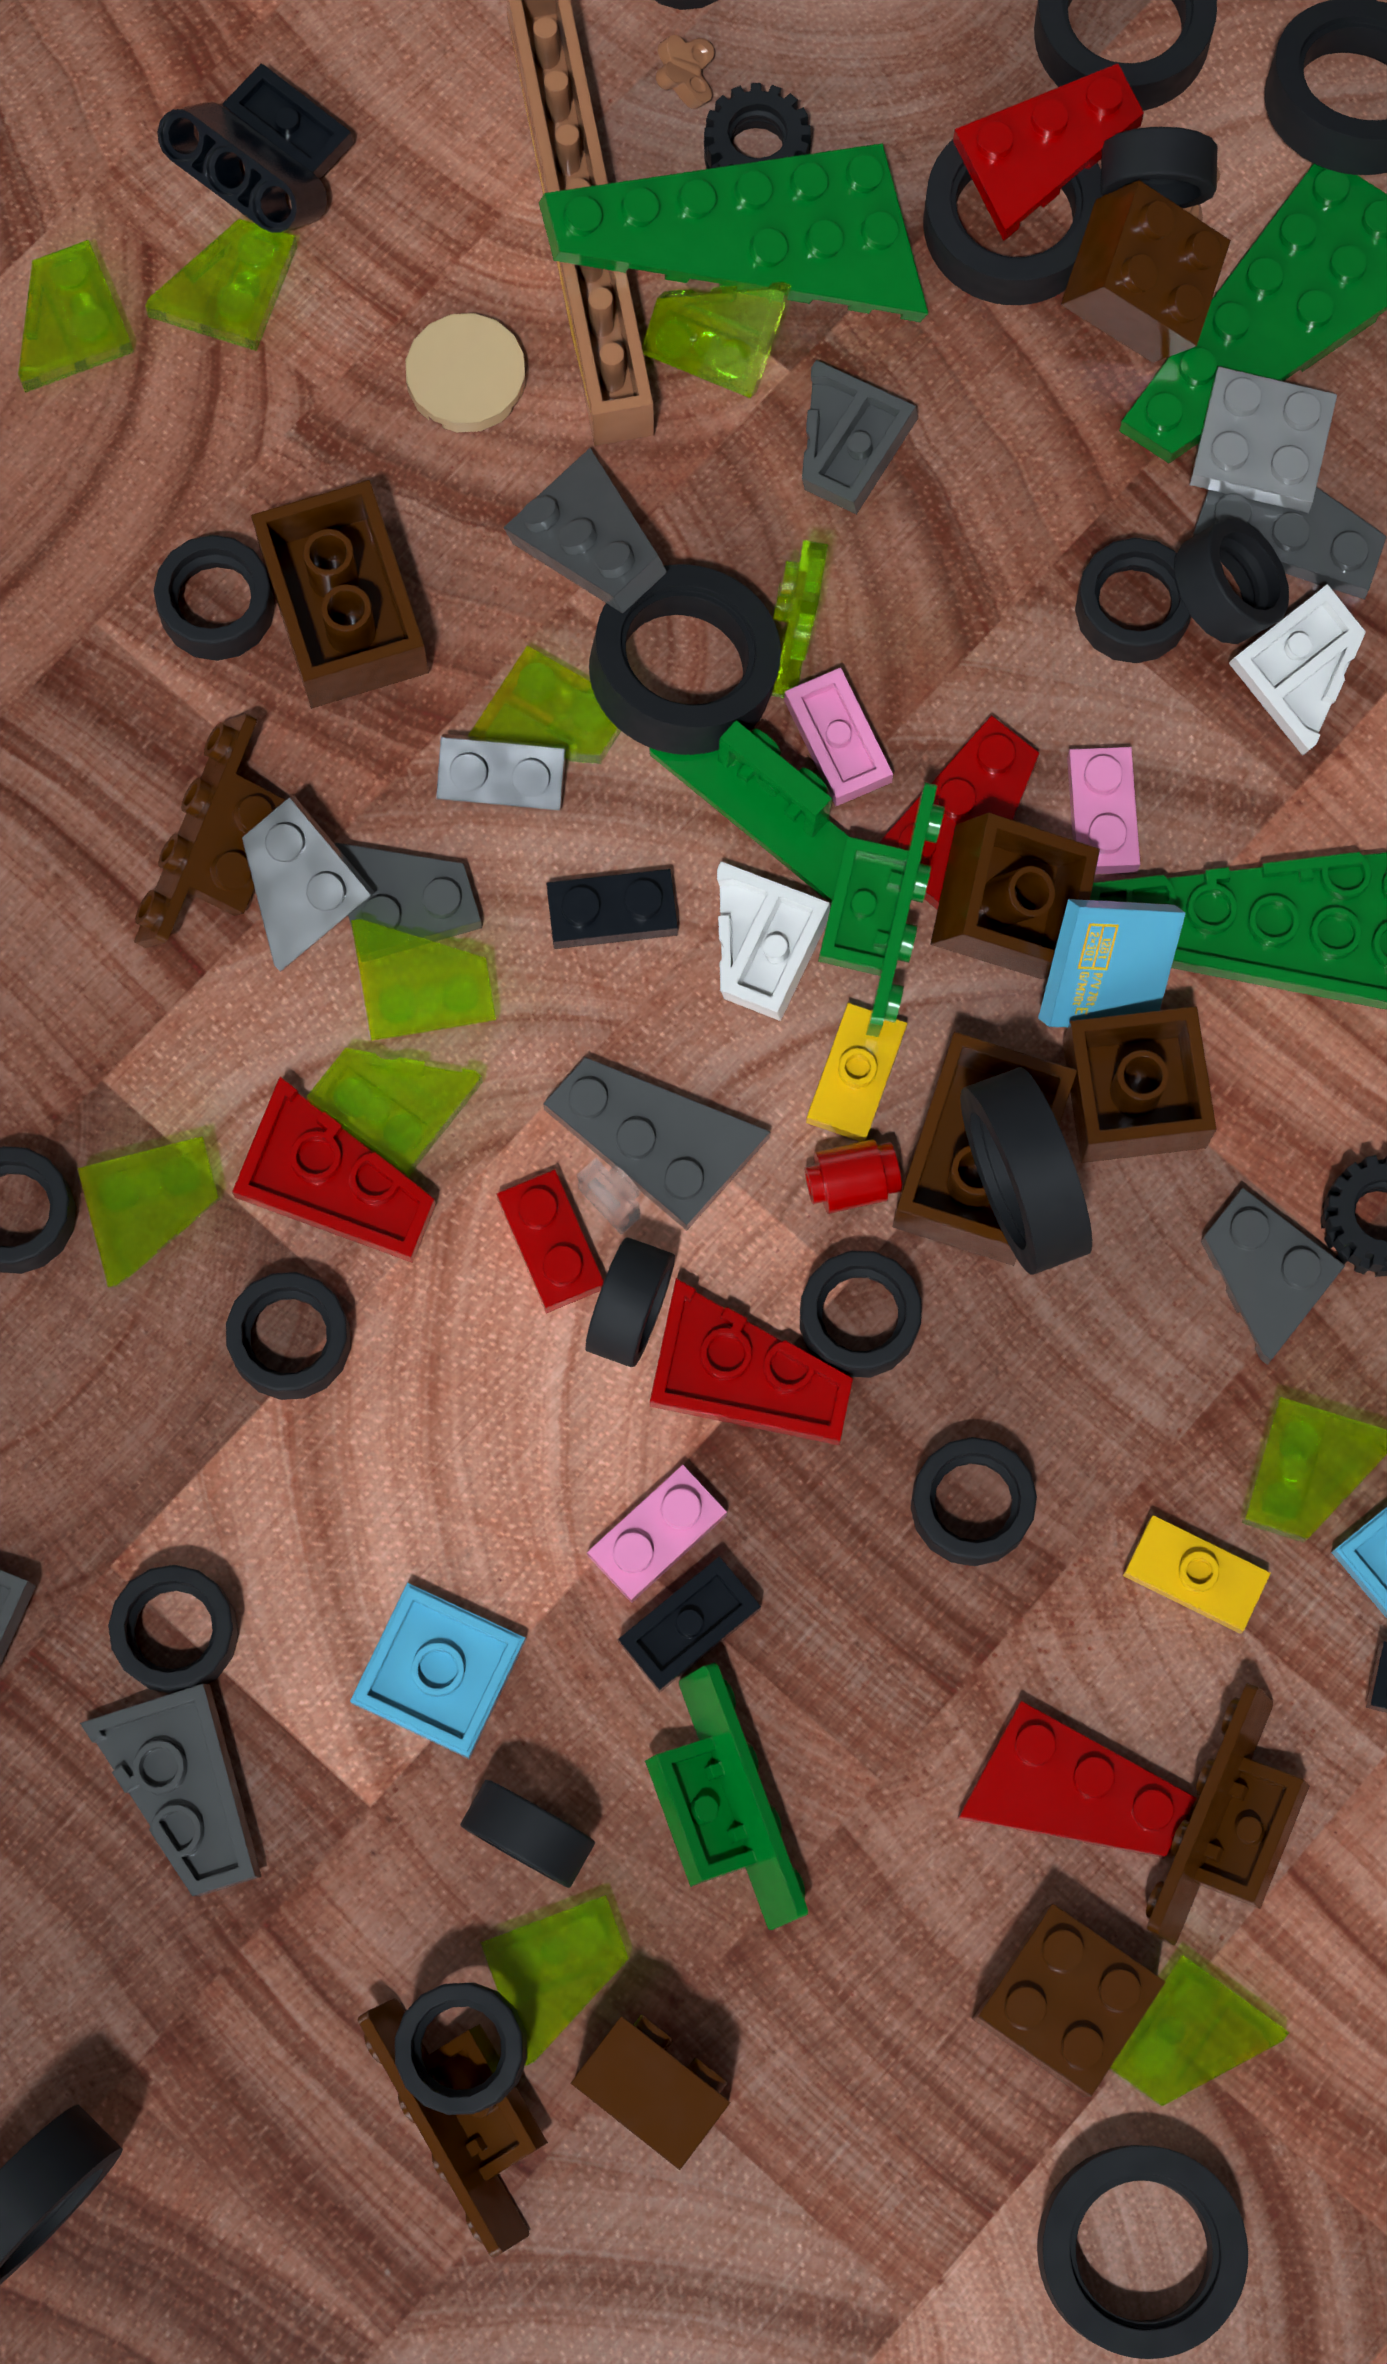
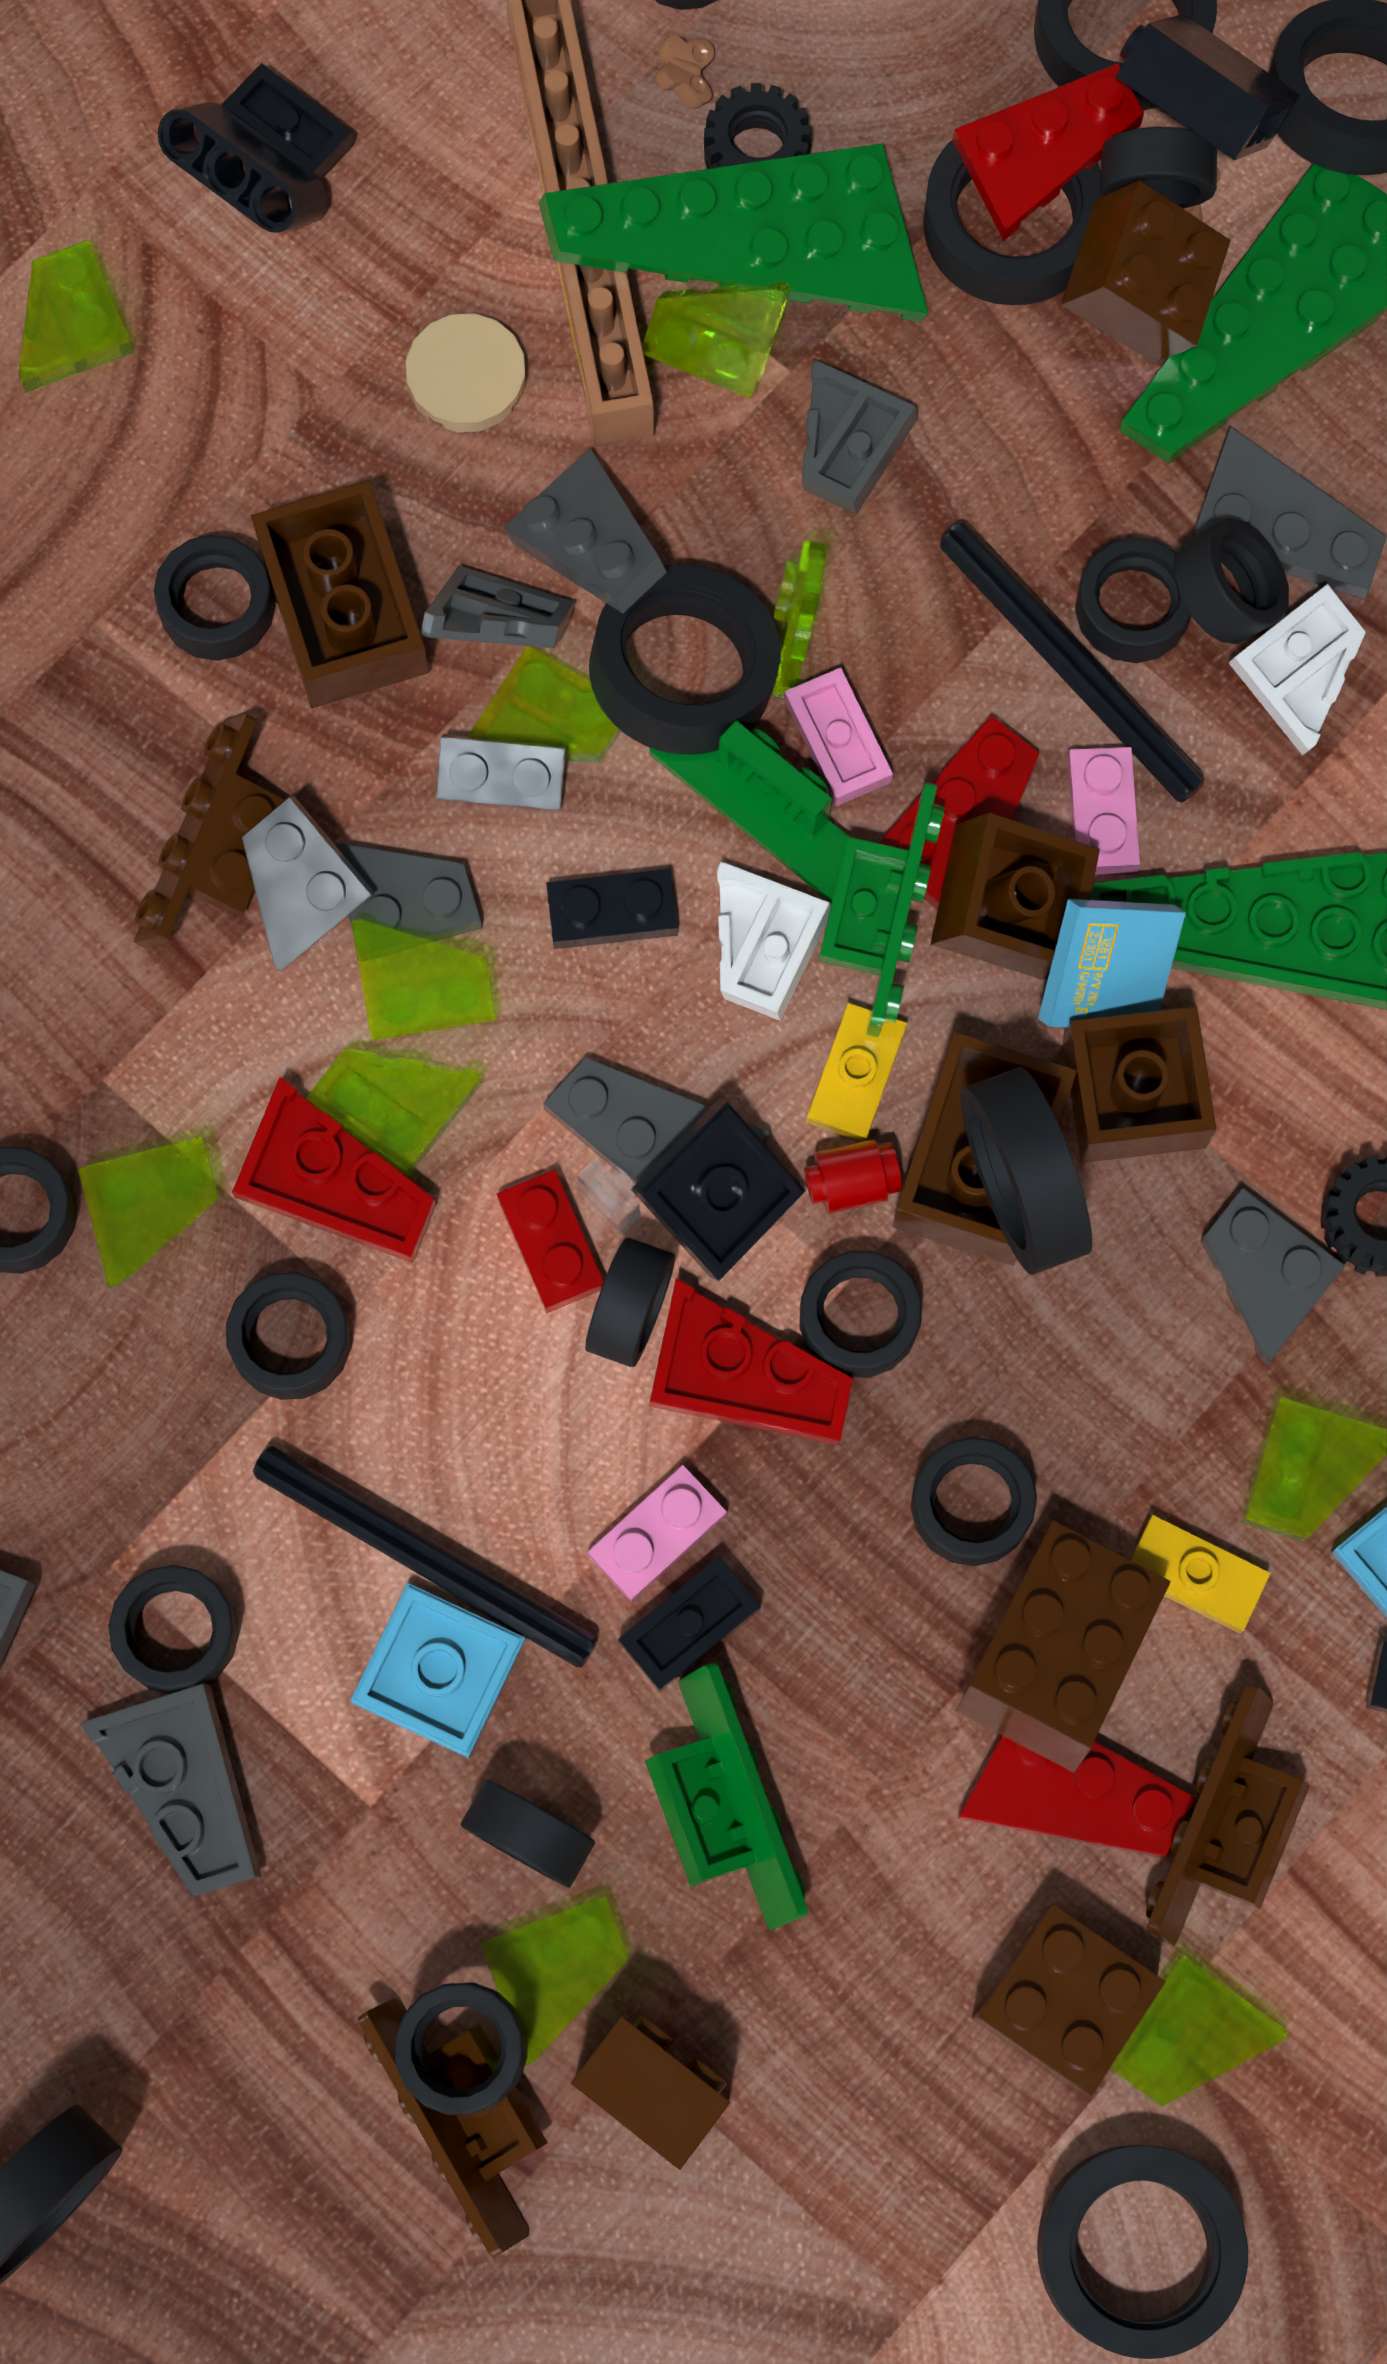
(228, 285): clear neon green wing -> none
(425, 1556): none -> black axle
(496, 611): none -> dark grey wing
(718, 1189): none -> black tile
(1063, 1646): none -> reddish brown brick
(1071, 661): none -> black axle
(1206, 85): none -> black brick
(1263, 439): light grey plate -> none

